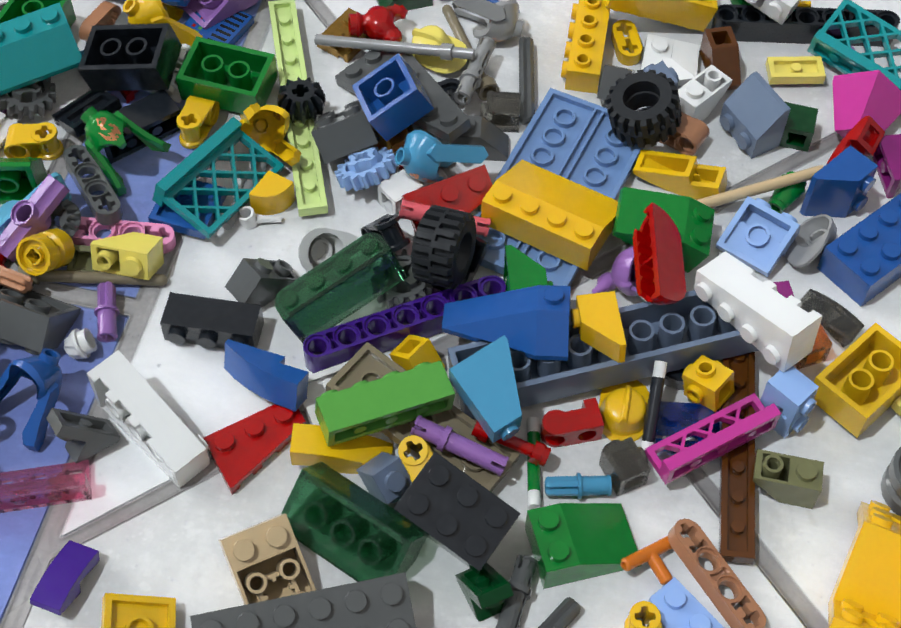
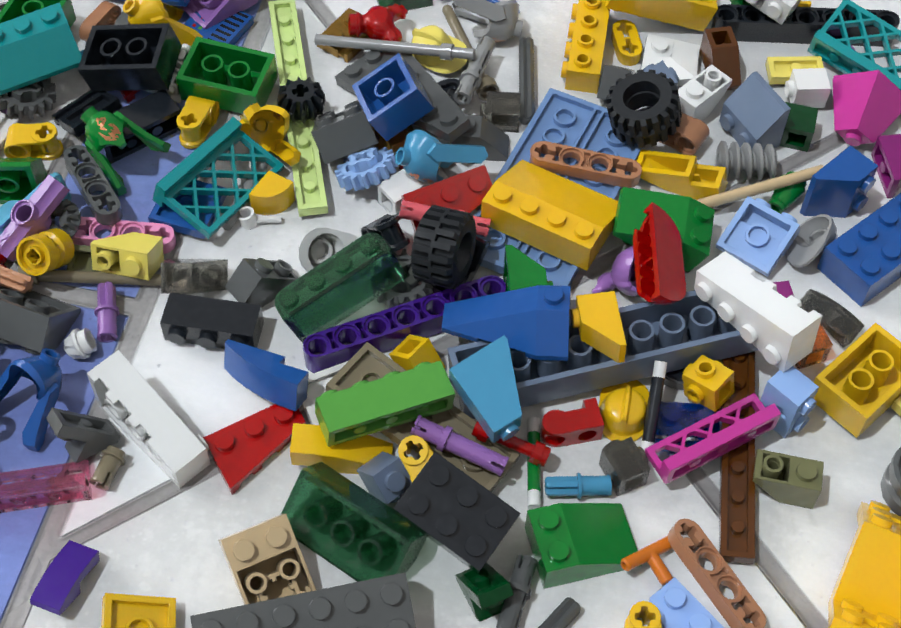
(107, 468): none -> dark tan pin
(193, 275): none -> clear smoke slope
(584, 168): none -> nougat beam
(746, 159): none -> light grey piece
(808, 87): none -> white brick
(863, 137): red slope -> none

